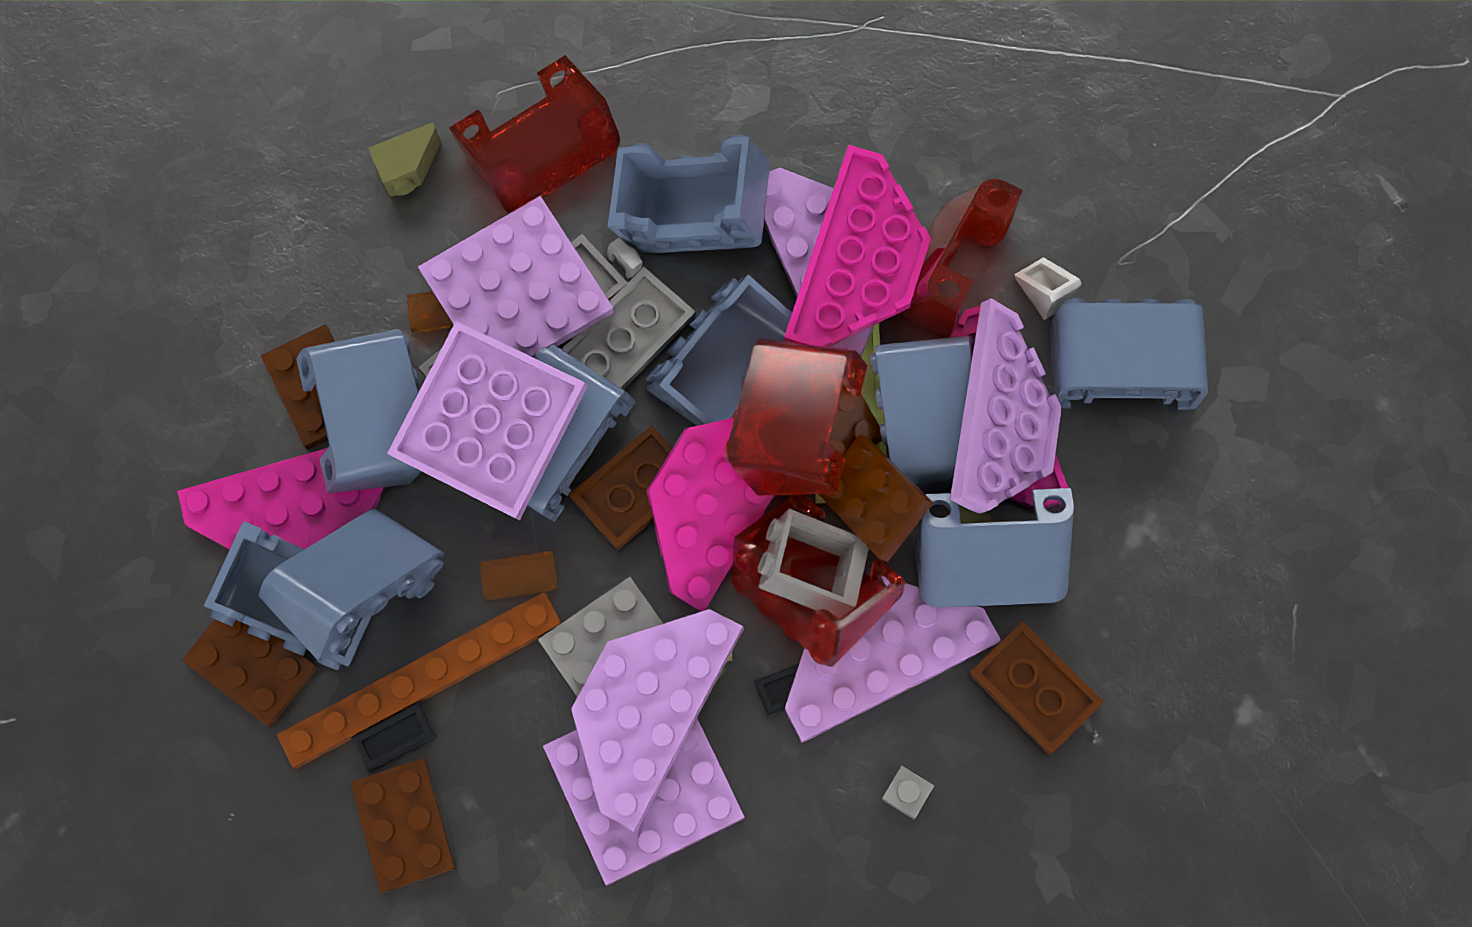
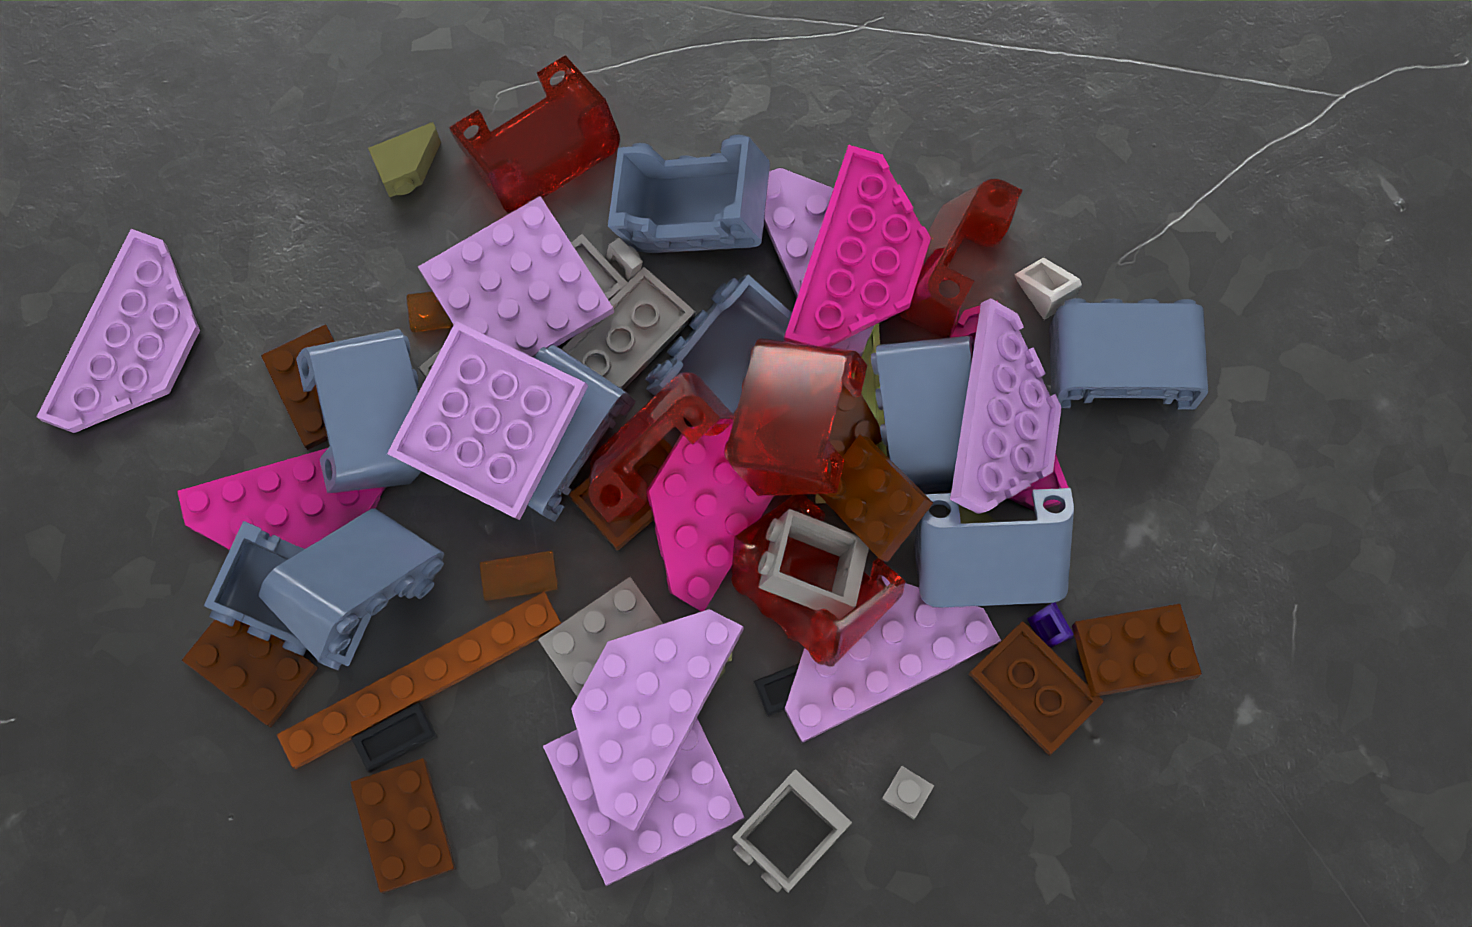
(128, 341): none -> lavender plate
(613, 481): none -> clear red windscreen
(817, 803): none -> light grey window
(1051, 625): none -> dark purple slope
(1136, 650): none -> reddish brown plate

